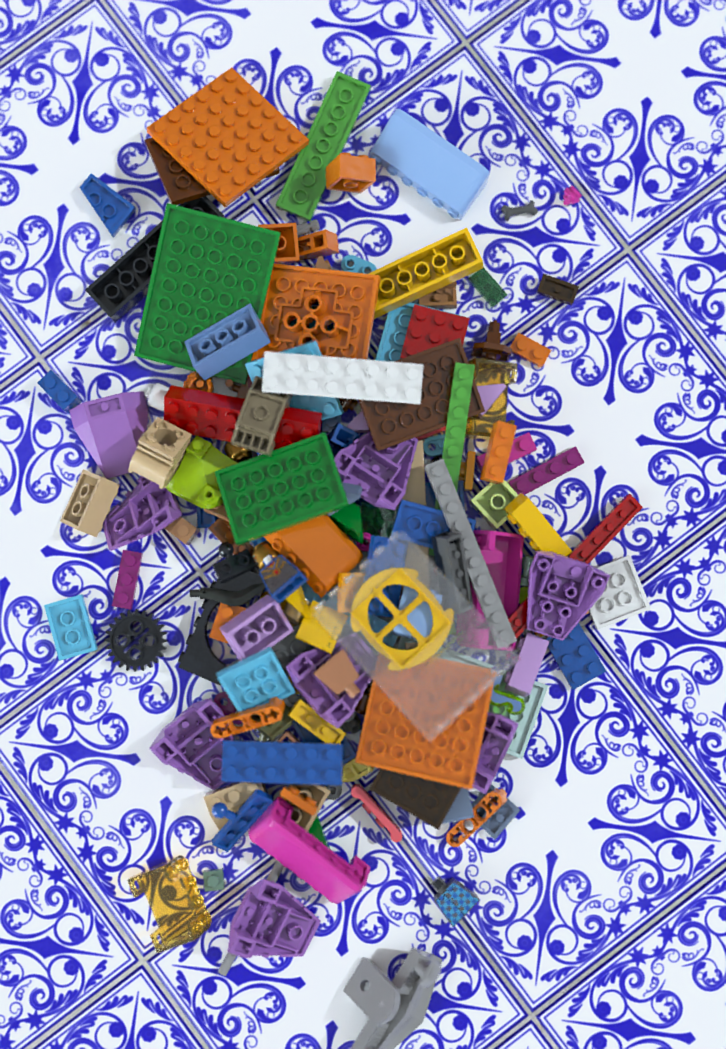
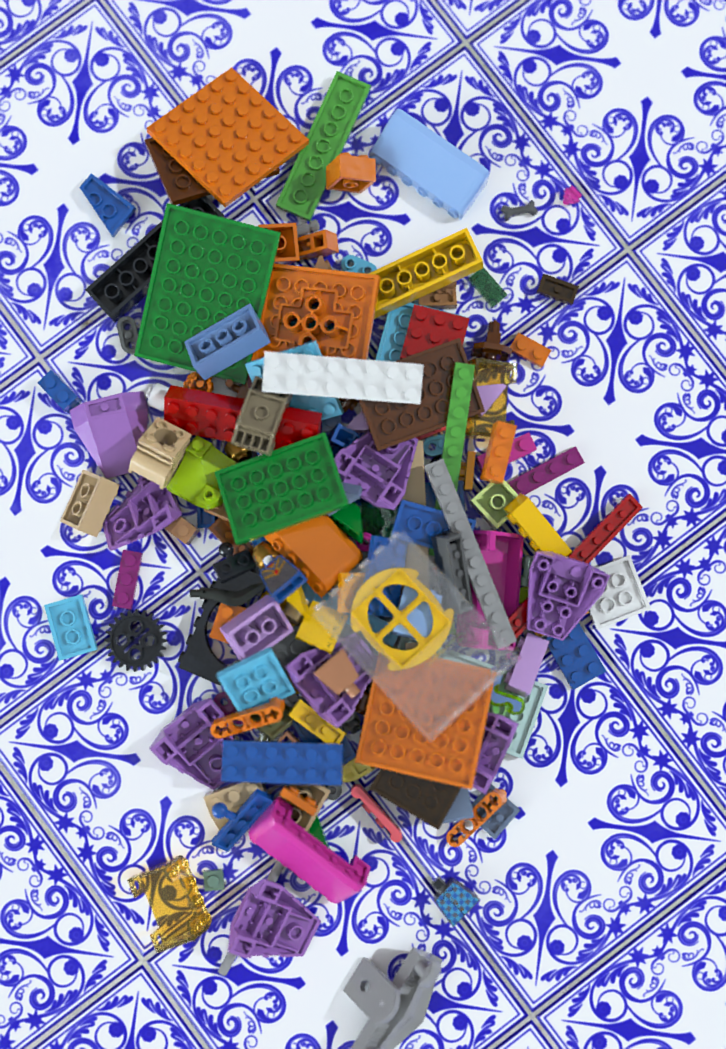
(127, 336): none -> dark grey plate

